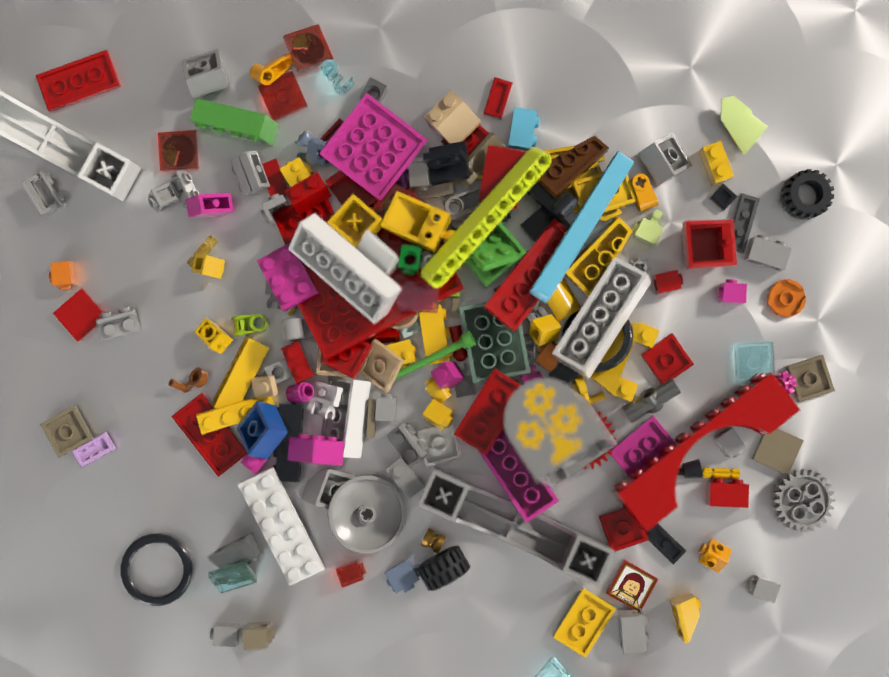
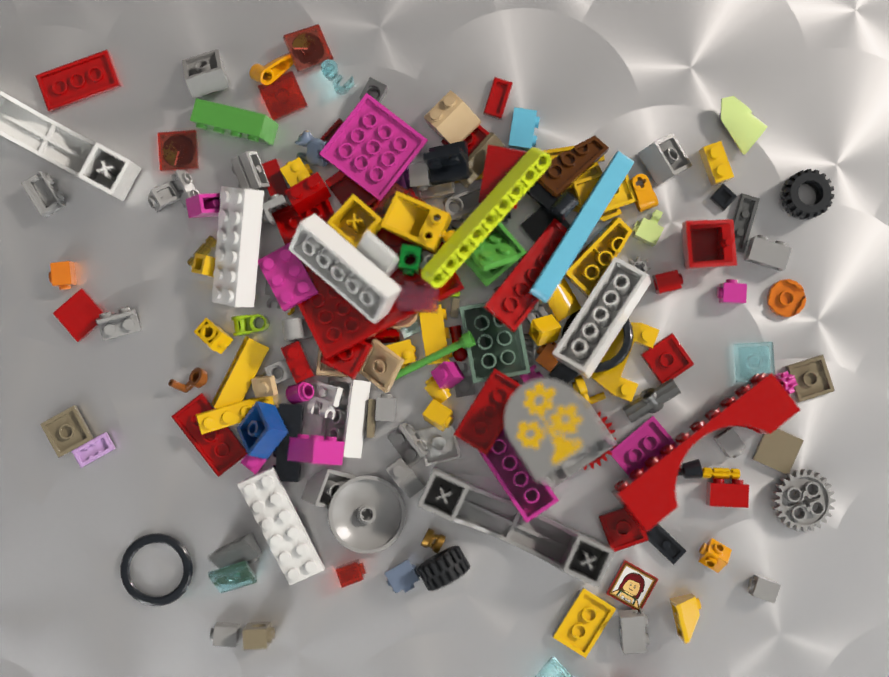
(237, 246): none -> white brick

